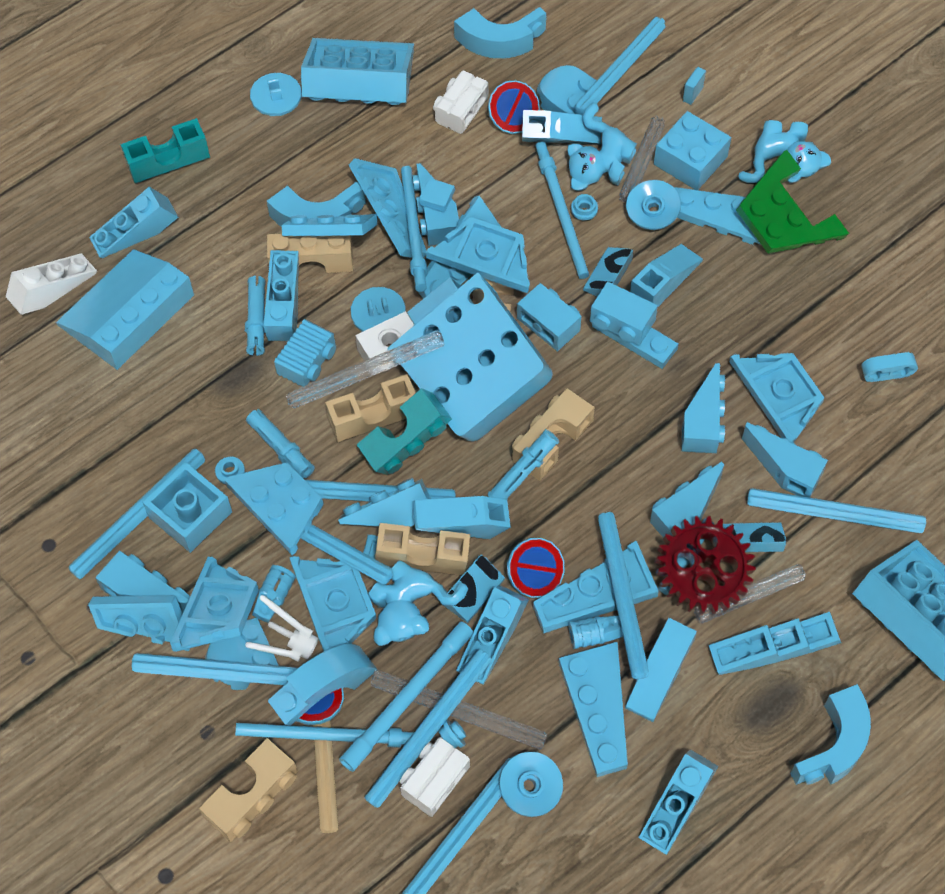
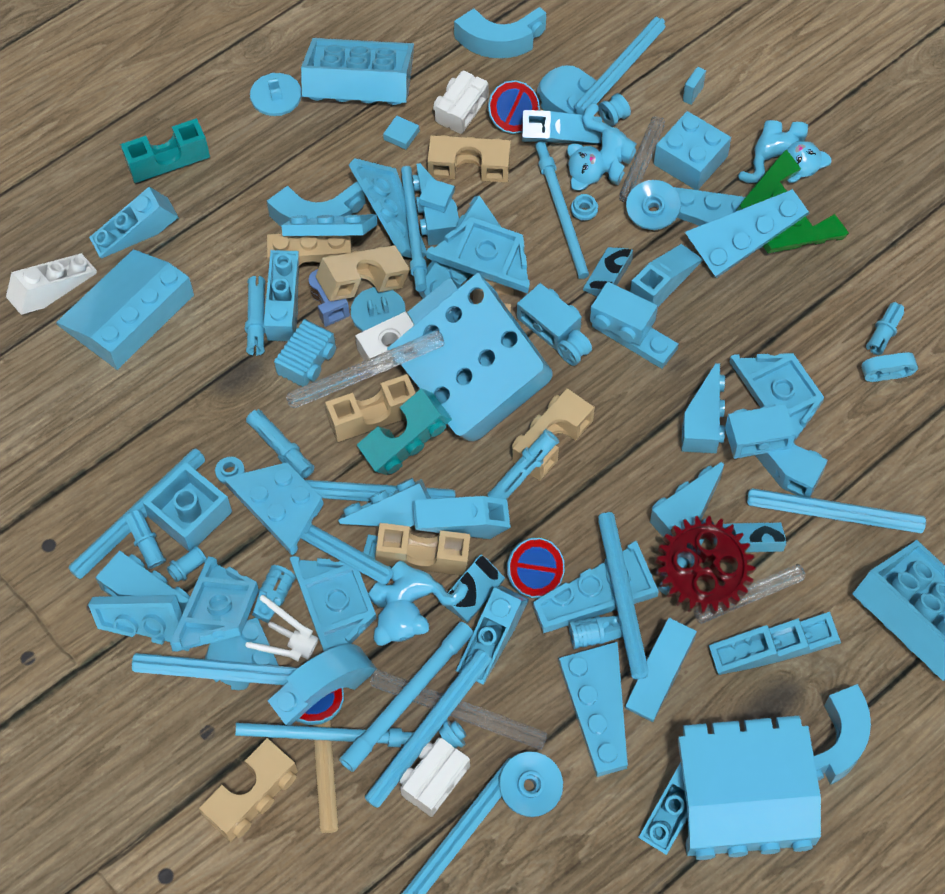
(144, 539): none -> medium azure axle
(186, 564): none -> medium azure pin
(328, 310): none -> medium blue leg
(342, 273): none -> tan arch
(401, 132): none -> medium azure tile
(450, 152): none -> tan arch
(574, 347): none -> medium azure wheel
(614, 109): none -> medium azure wheel
(741, 233): none -> medium azure wing
(750, 787): none -> medium azure hinge
(759, 430): none -> medium azure brick
(885, 328): none -> medium azure axle

